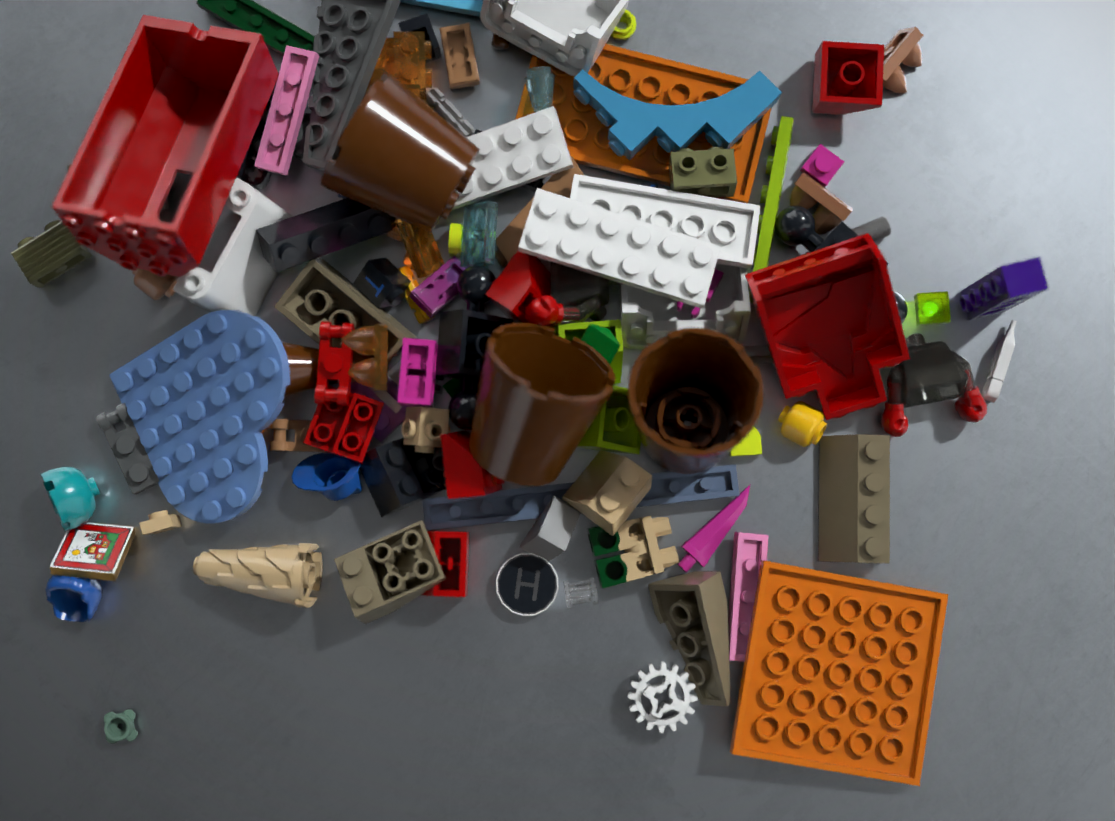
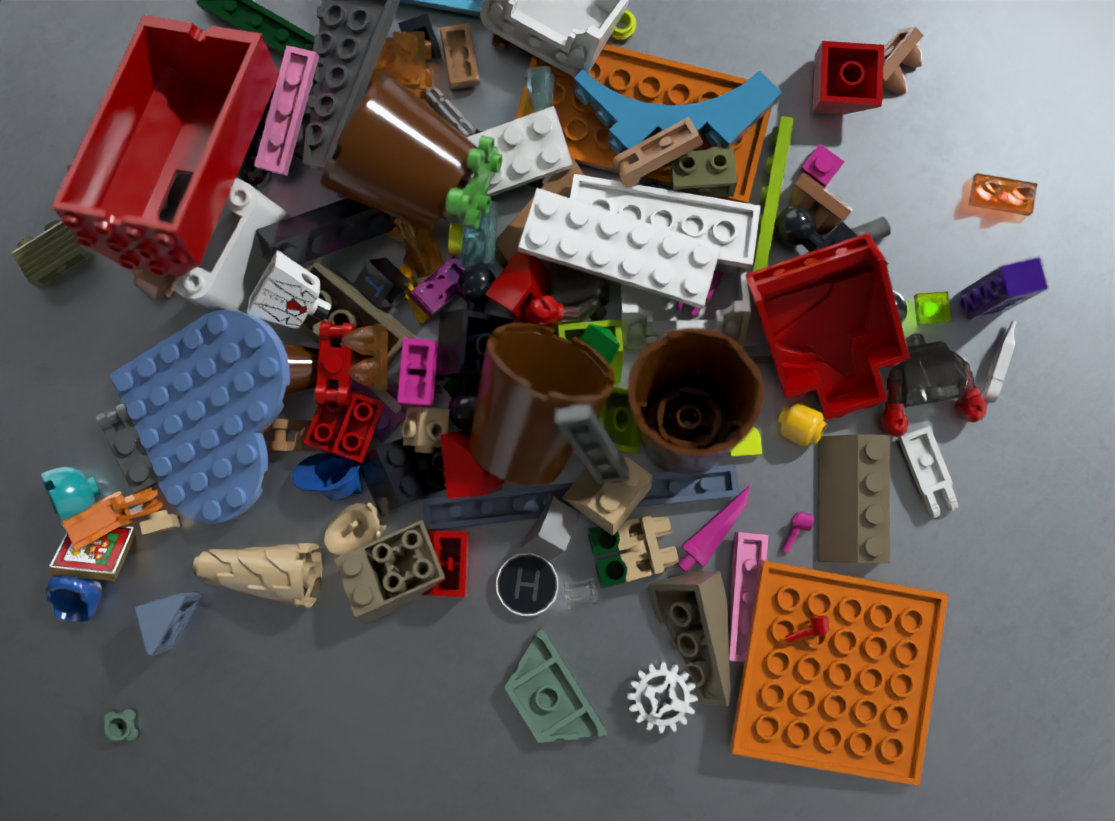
(109, 515): none -> orange arm
(164, 620): none -> sand blue slope
(287, 294): none -> white torso
(353, 529): none -> tan hat
(473, 199): none -> bright green plant
(550, 695): none -> sand green wing
(592, 444): none -> dark grey plate
(656, 151): none -> medium nougat plate
(800, 521): none -> dark pink hand
(818, 627): none -> red hand
(928, 469): none -> white hinge
(1003, 194): none -> clear orange tile

